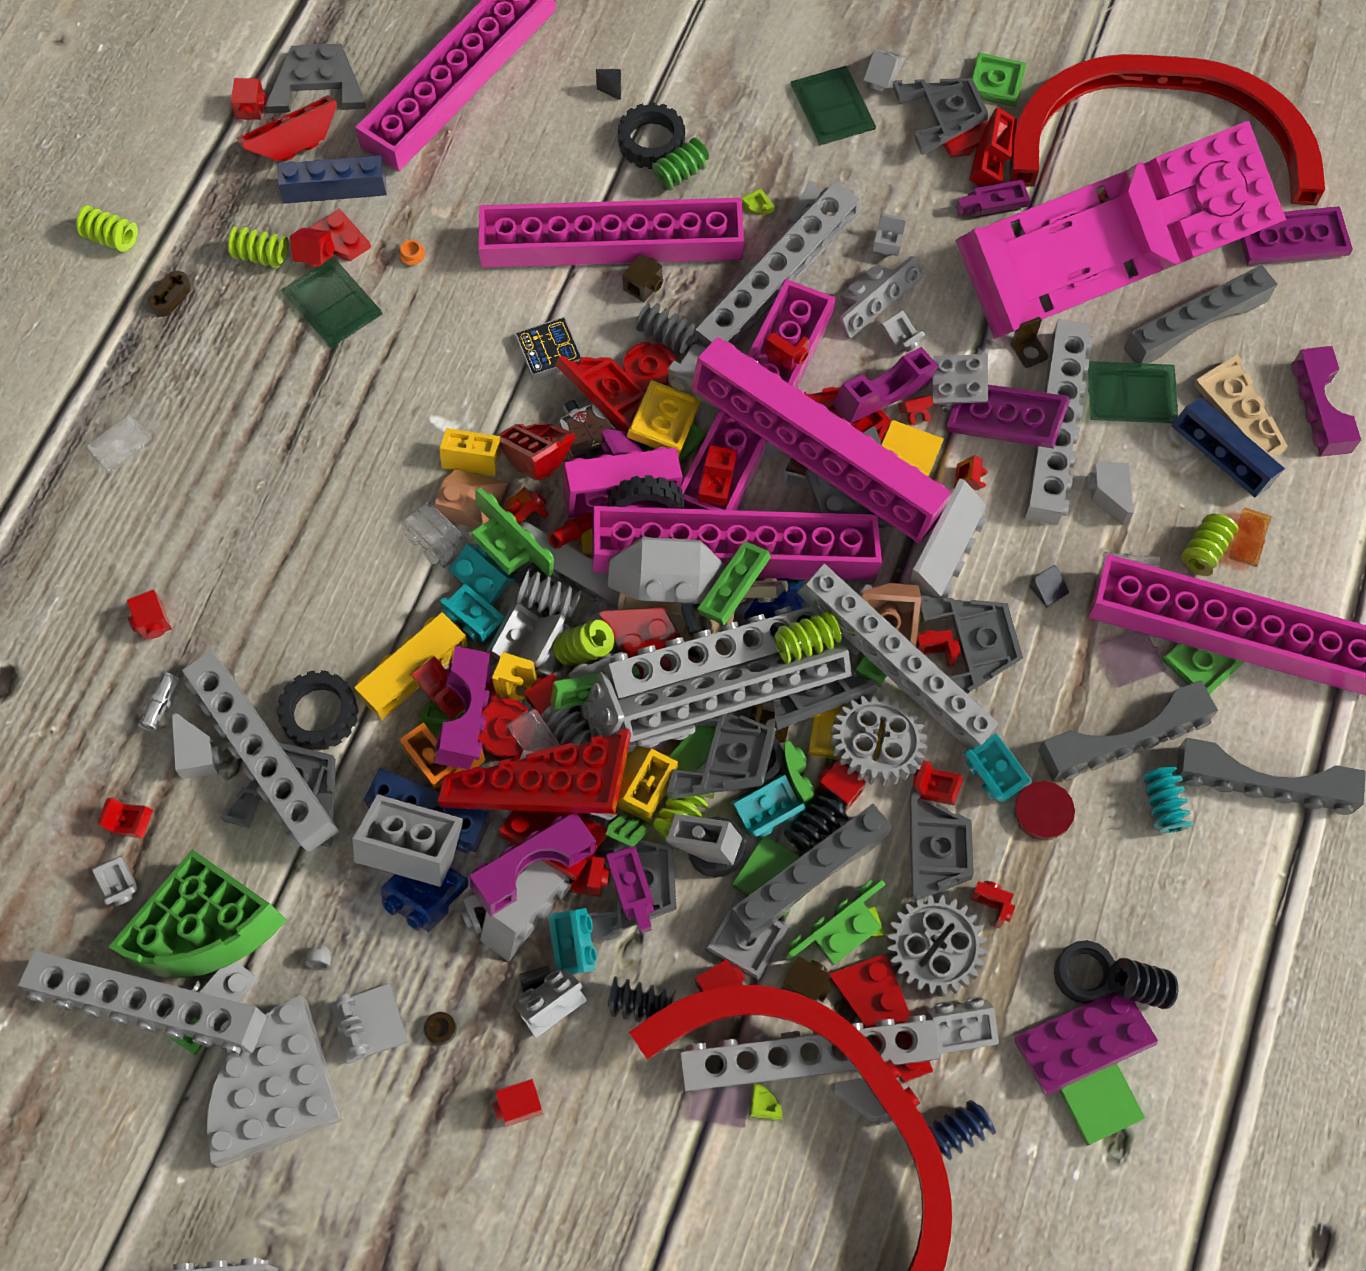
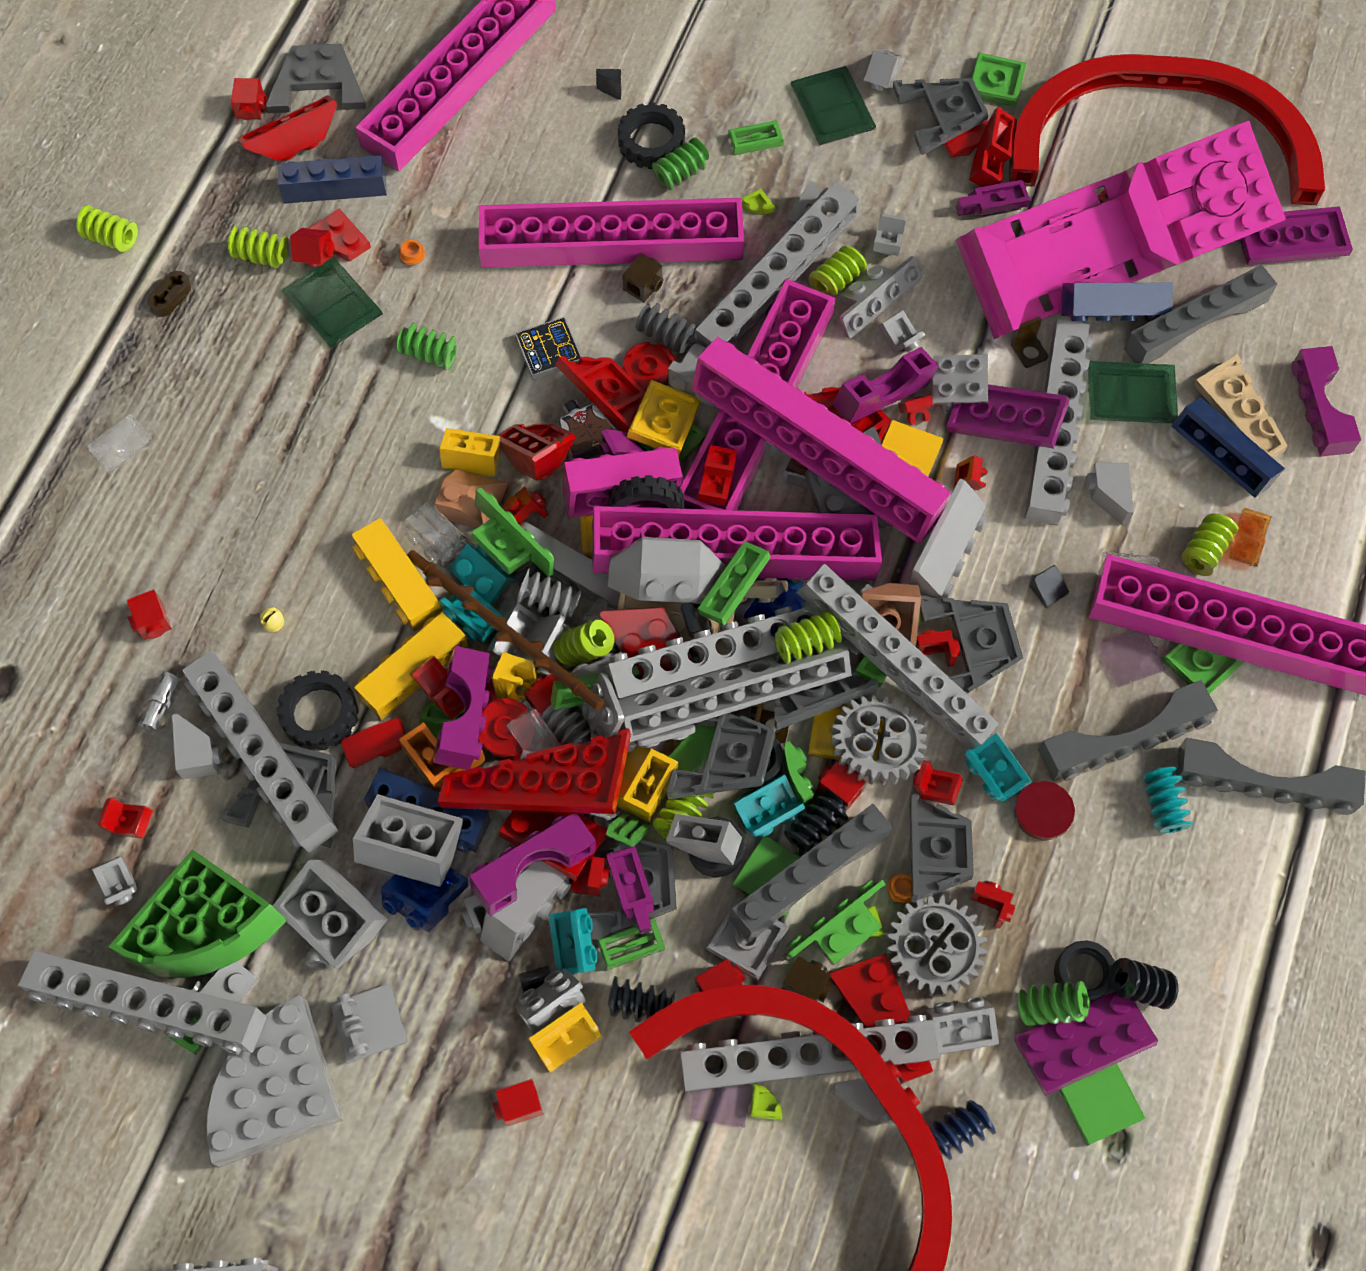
(275, 621): none -> light yellow hinge
(329, 912): none -> light grey slope
(373, 742): none -> red slope
(396, 574): none -> yellow brick
(427, 346): none -> bright green piece
(440, 1028): dark brown tile -> none
(506, 633): none -> reddish brown plant
(565, 1037): none -> yellow hinge
(571, 530): red axle -> none
(610, 964): none -> bright green tile
(757, 140): none -> bright green tile
(785, 353): red bracket -> none
(837, 271): none -> lime piece
(900, 888): none -> orange plate
(1054, 1005): none -> bright green piece
(1116, 299): none -> brick

